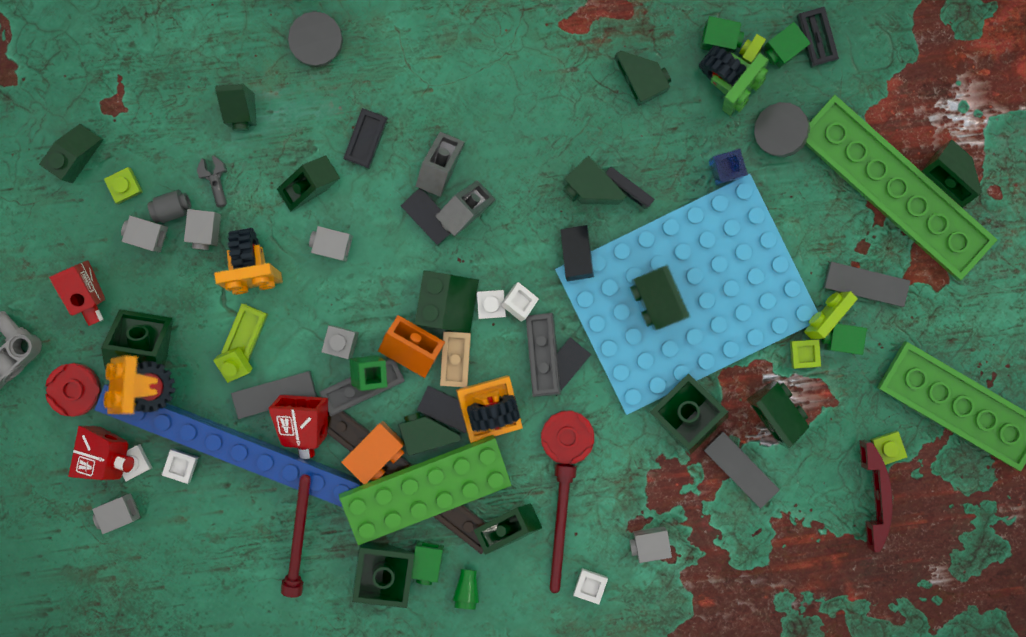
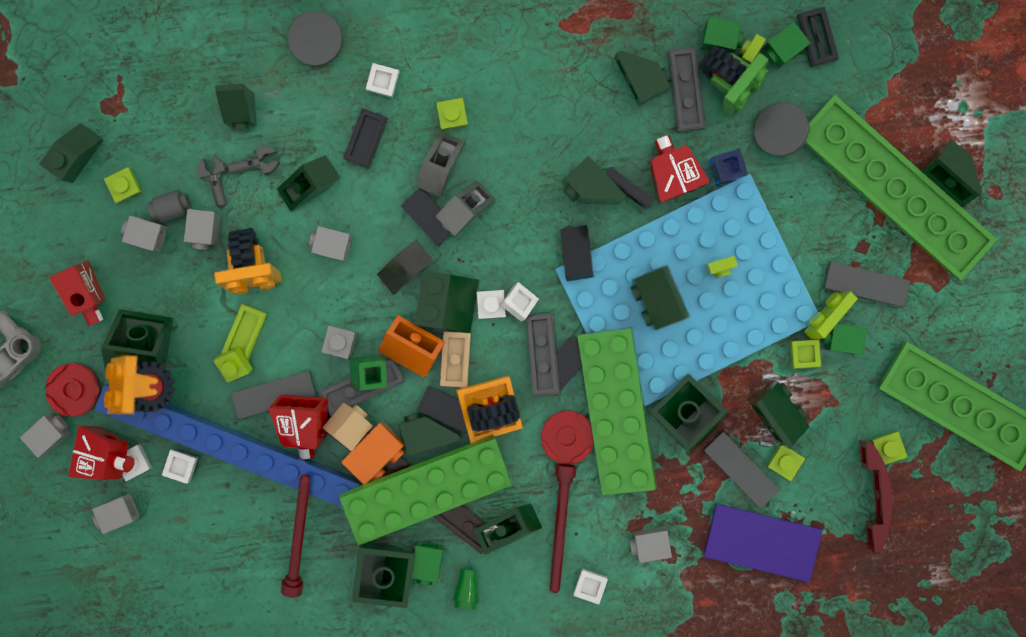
(46, 435): none -> light grey brick
(255, 162): none -> dark grey bar
(348, 425): none -> tan brick
(382, 80): none -> white plate
(405, 267): none -> clear smoke slope
(452, 114): none -> lime plate
(617, 411): none -> bright green plate
(675, 171): none -> red torso
(686, 89): none -> dark grey tile
(721, 267): none -> lime plate
(762, 542): none -> dark purple tile
(785, 462): none -> lime plate

